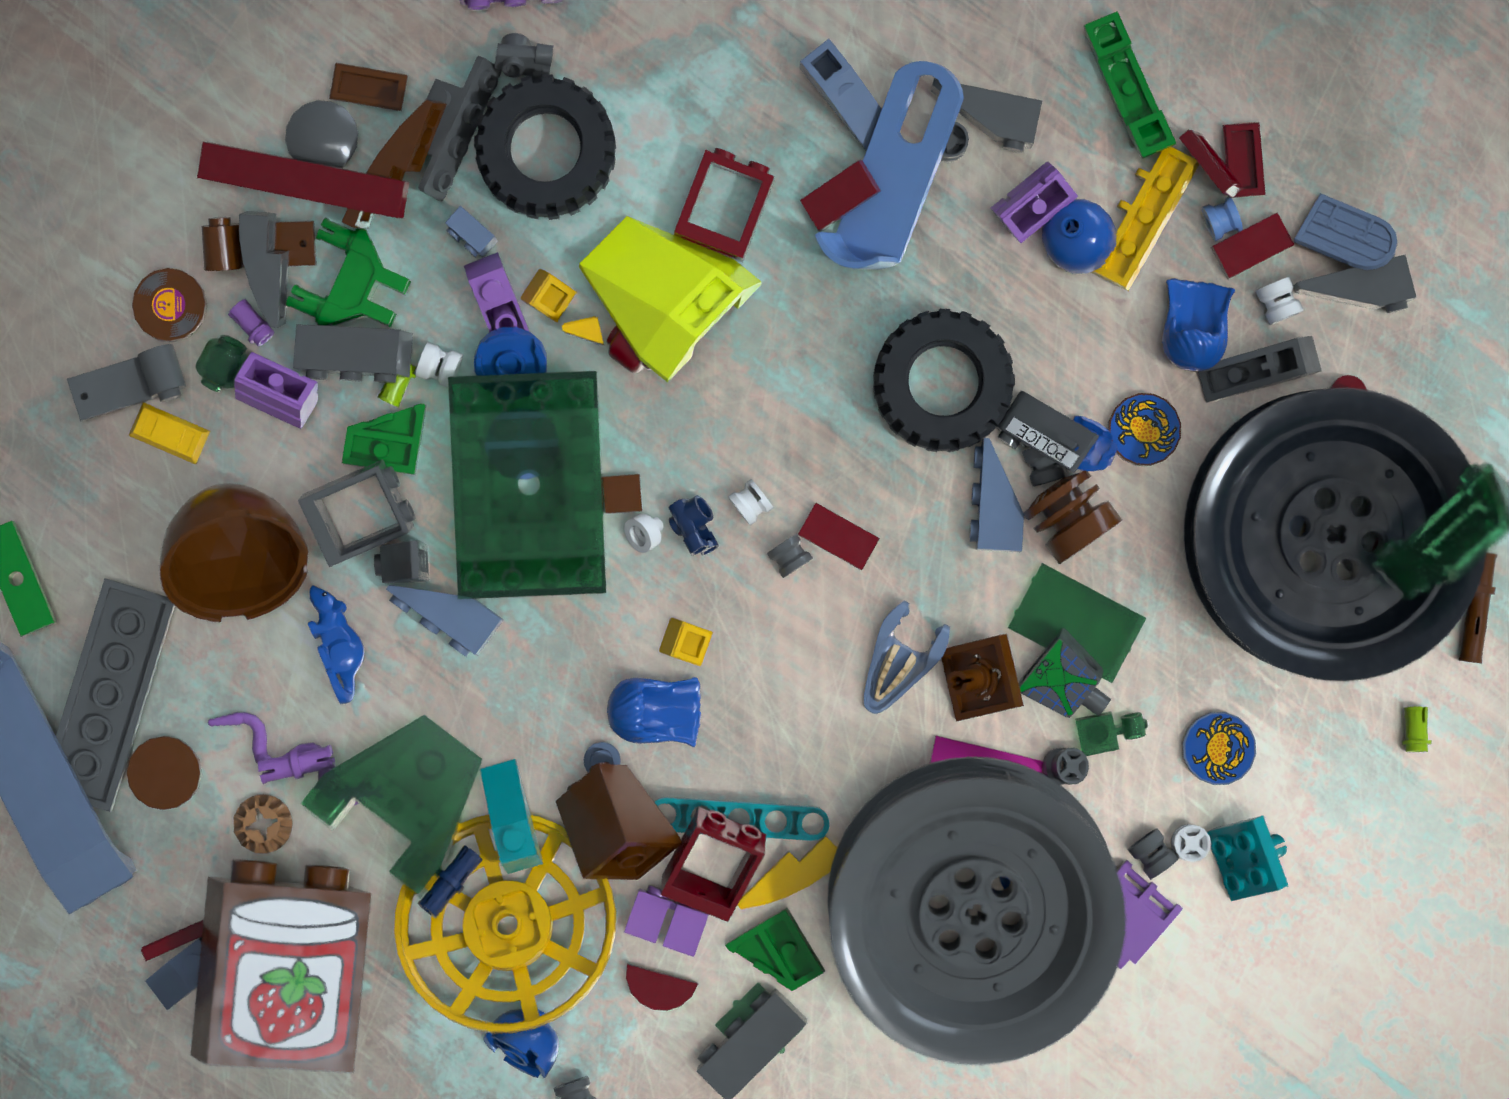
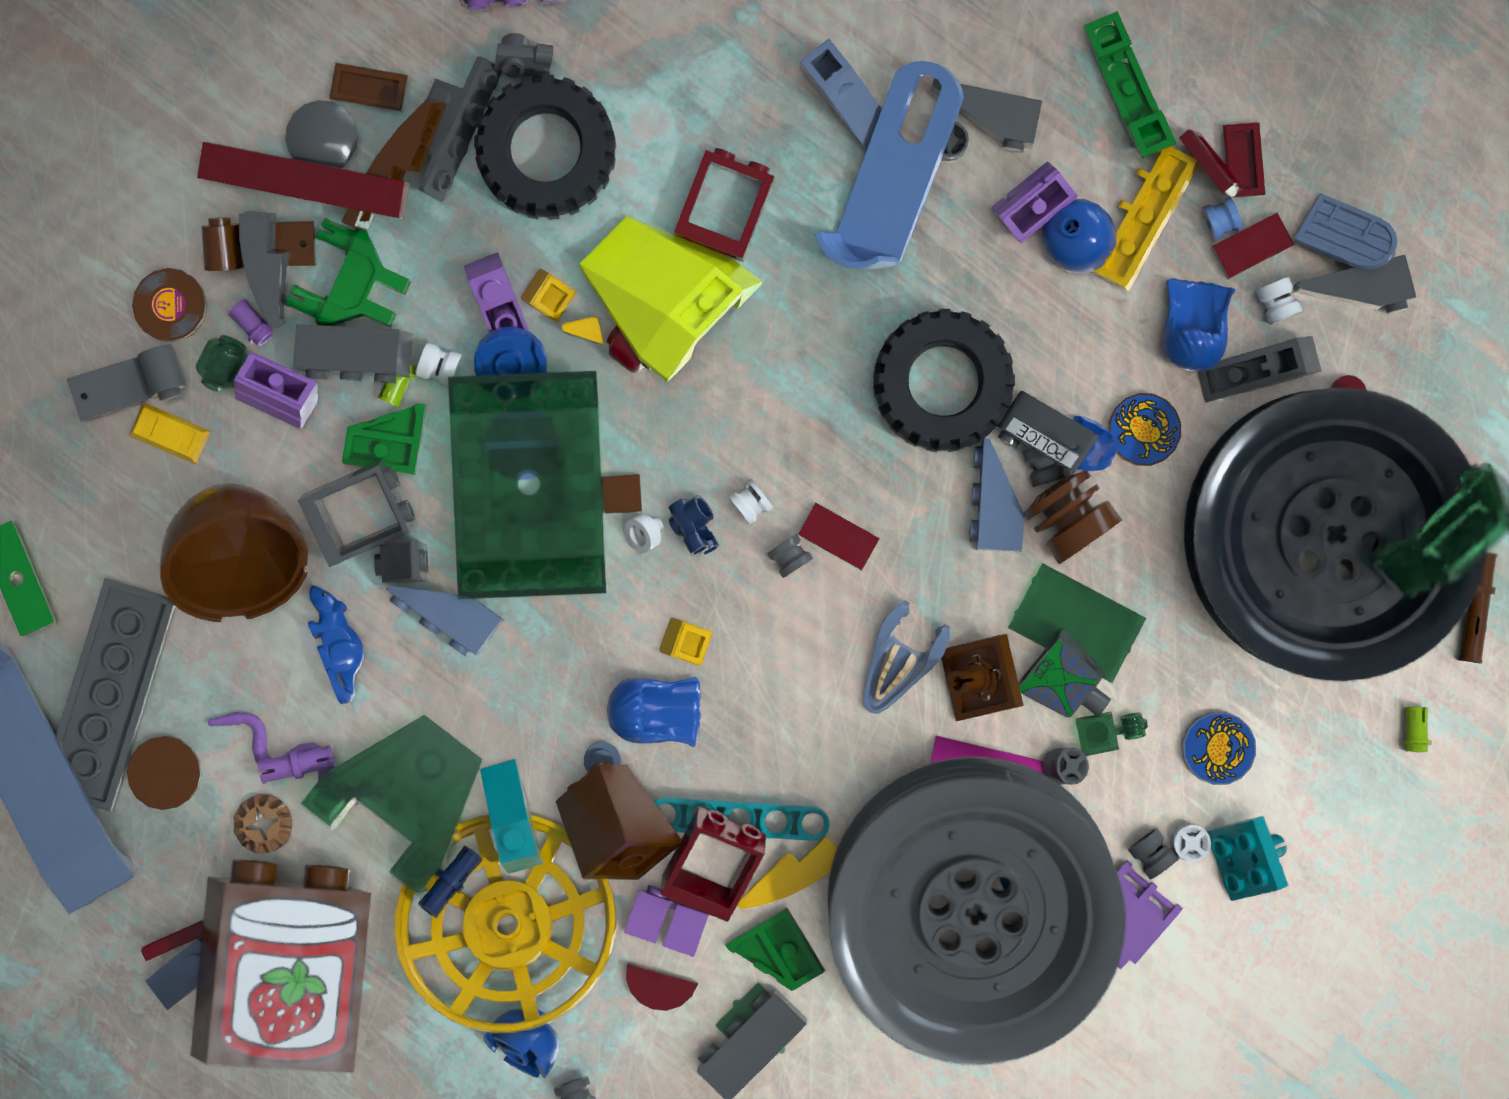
(476, 237): sand blue piece -> none
(840, 195): dark red tile -> none

